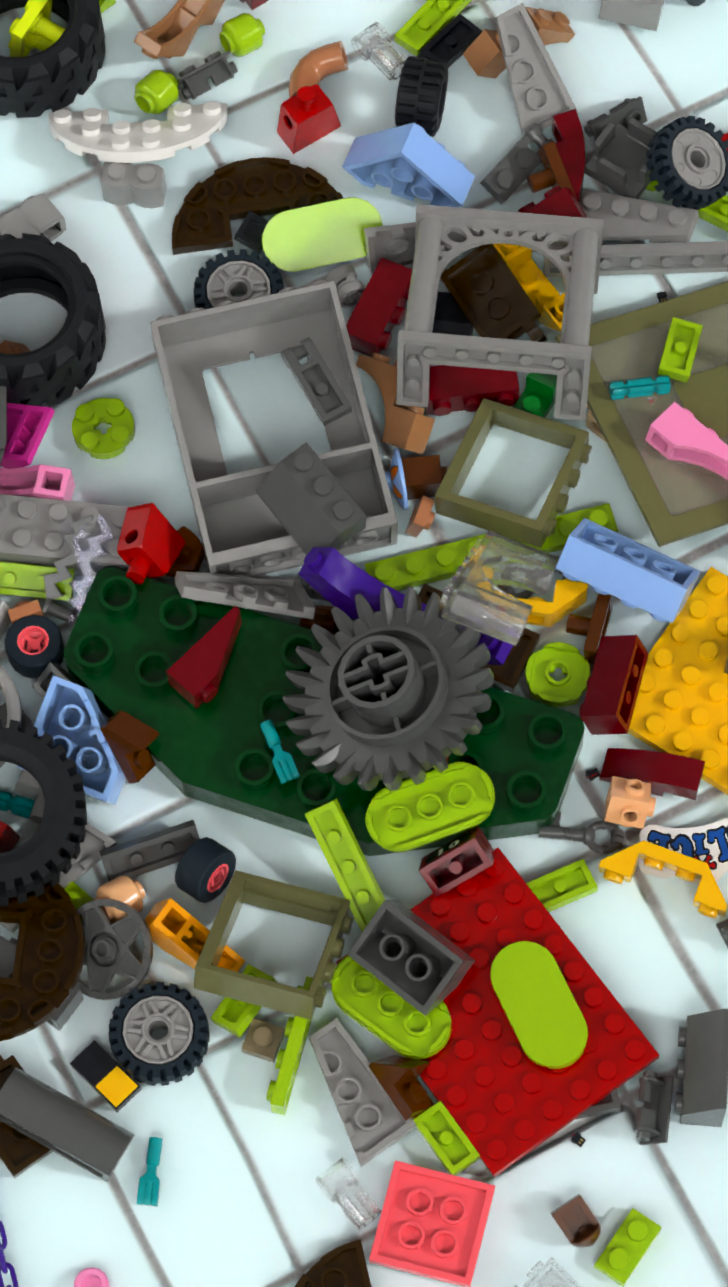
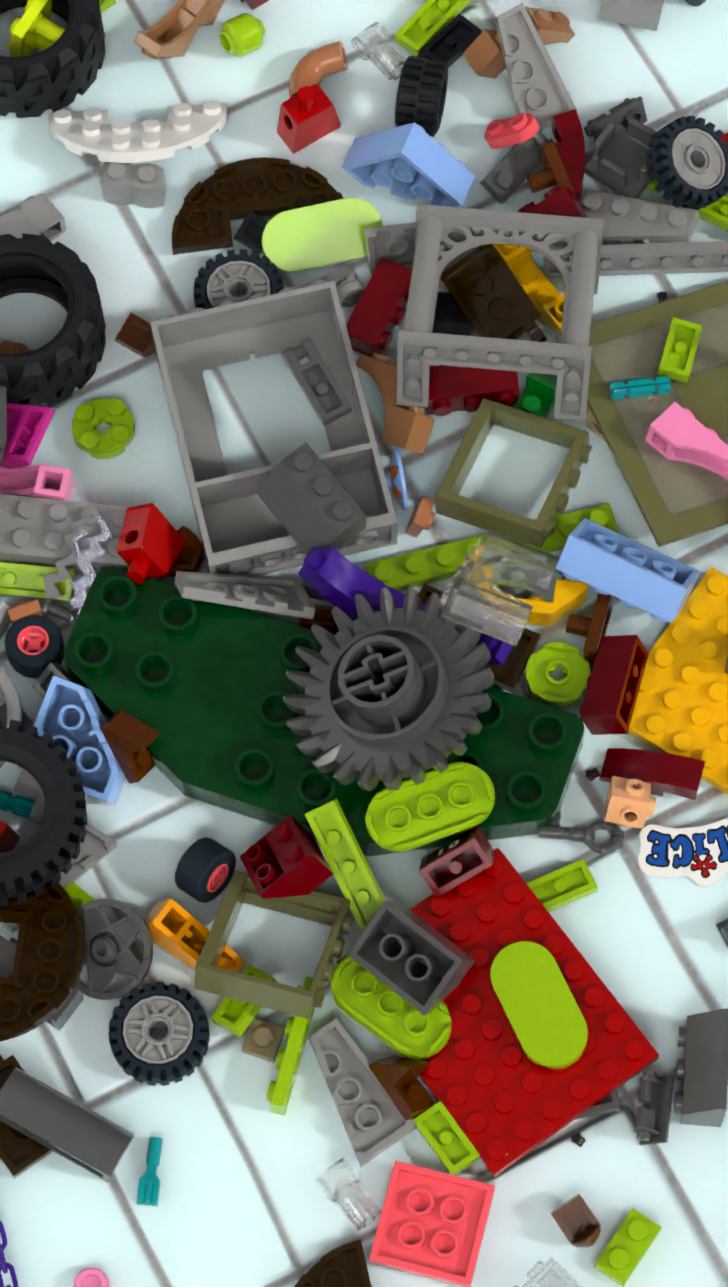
(105, 1076): black tile -> none
(124, 890): light nougat head -> none
(136, 336): none -> reddish brown plate
(149, 851): dark grey plate -> none
(156, 92): lime head -> none
(202, 667): dark red slope -> none
(215, 68): dark grey hinge -> none
(282, 760): teal piece -> none
(286, 862): none -> dark red slope
(423, 475): reddish brown brick -> none
(511, 130): none -> coral plate
(623, 865): yellow slope -> none

